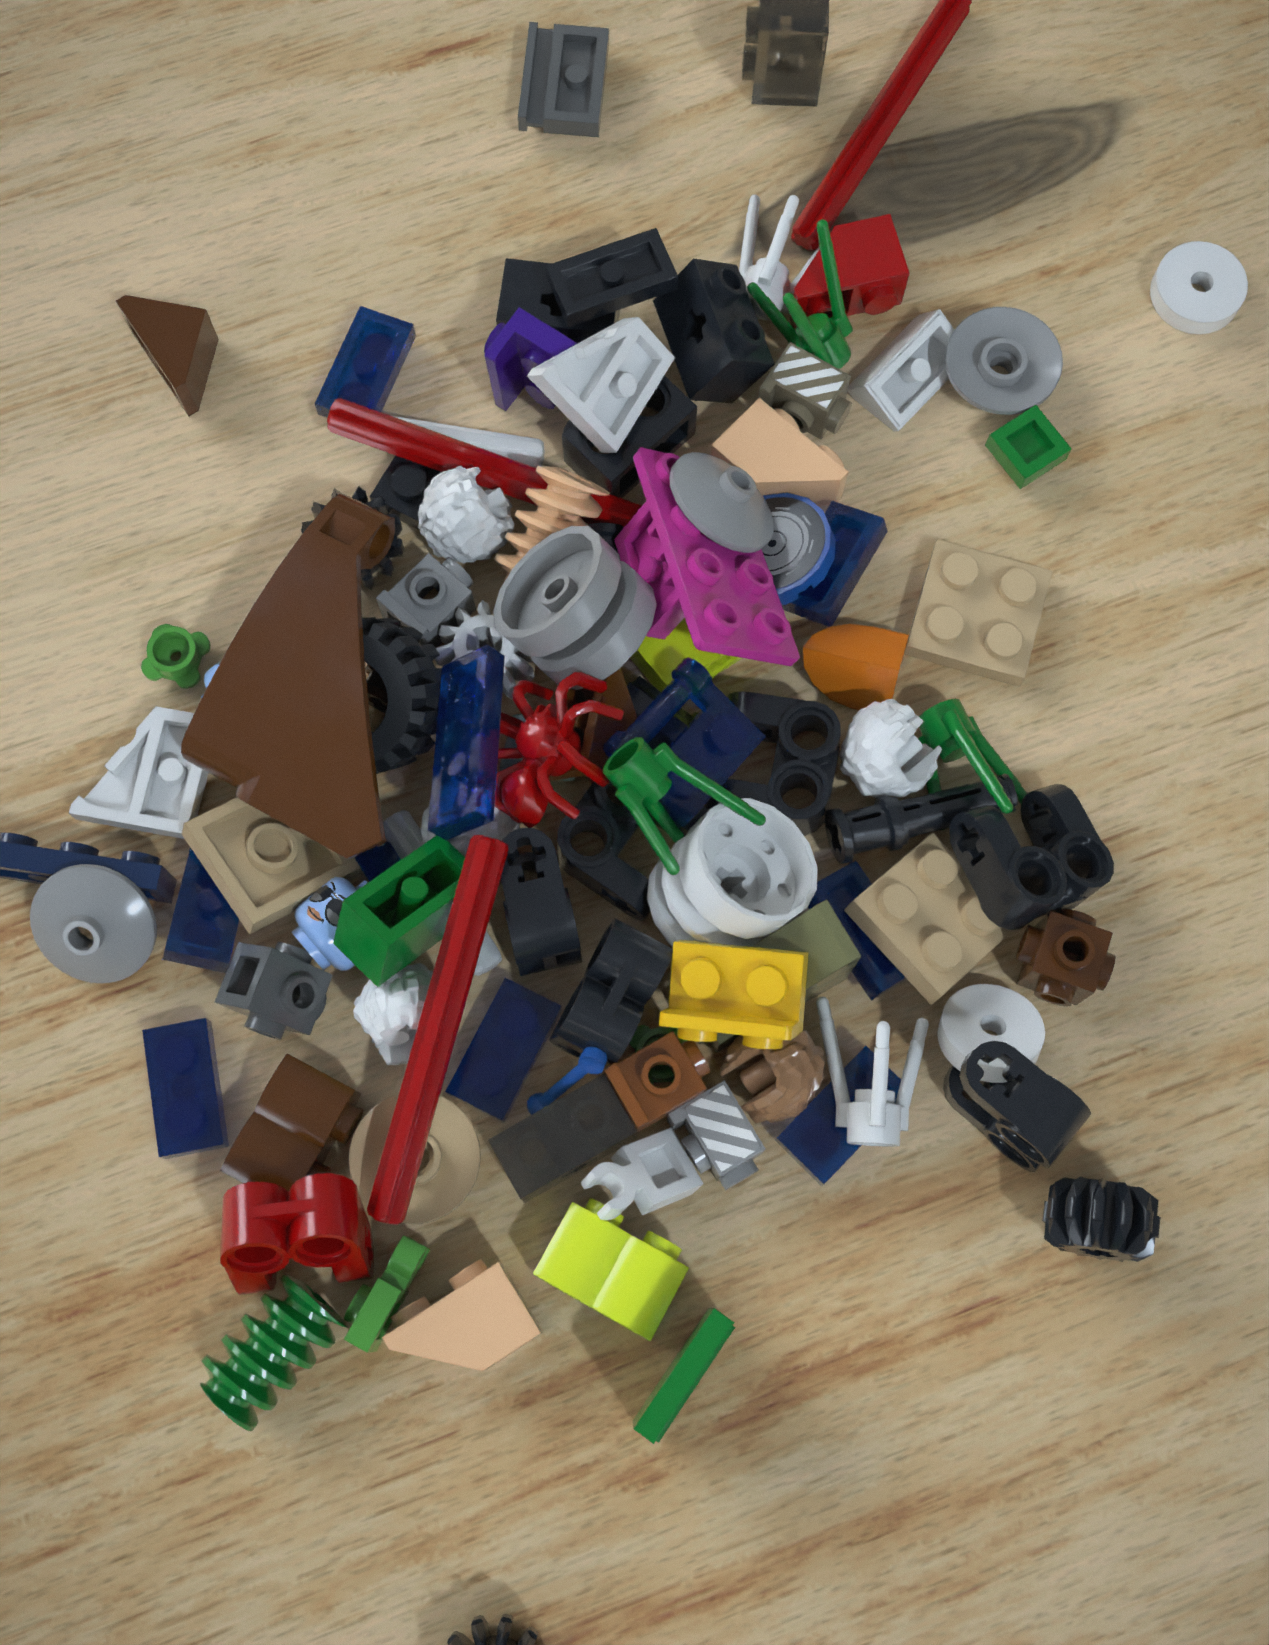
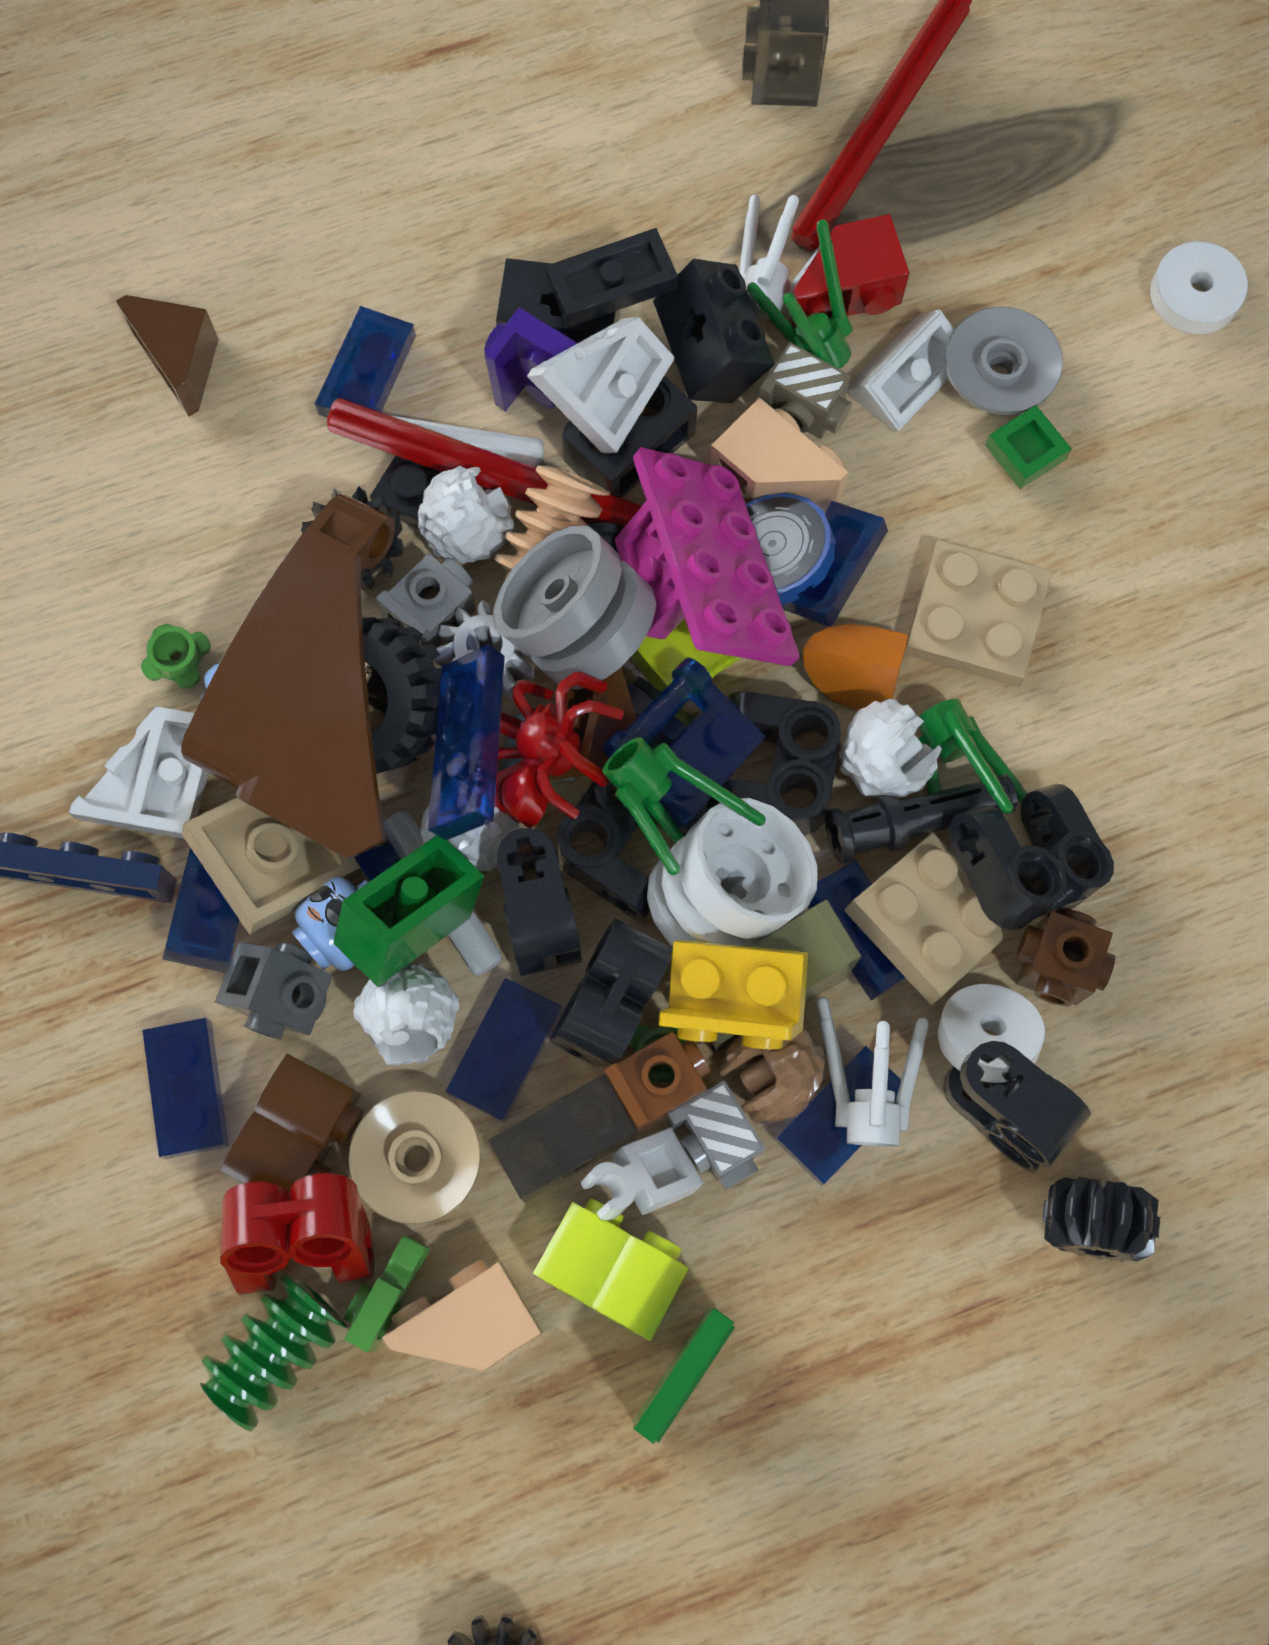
(107, 907): light grey dish -> none
(437, 1029): red axle -> none
(564, 79): dark grey plate -> none
(591, 1061): blue hinge -> none
(721, 502): light grey dish -> none

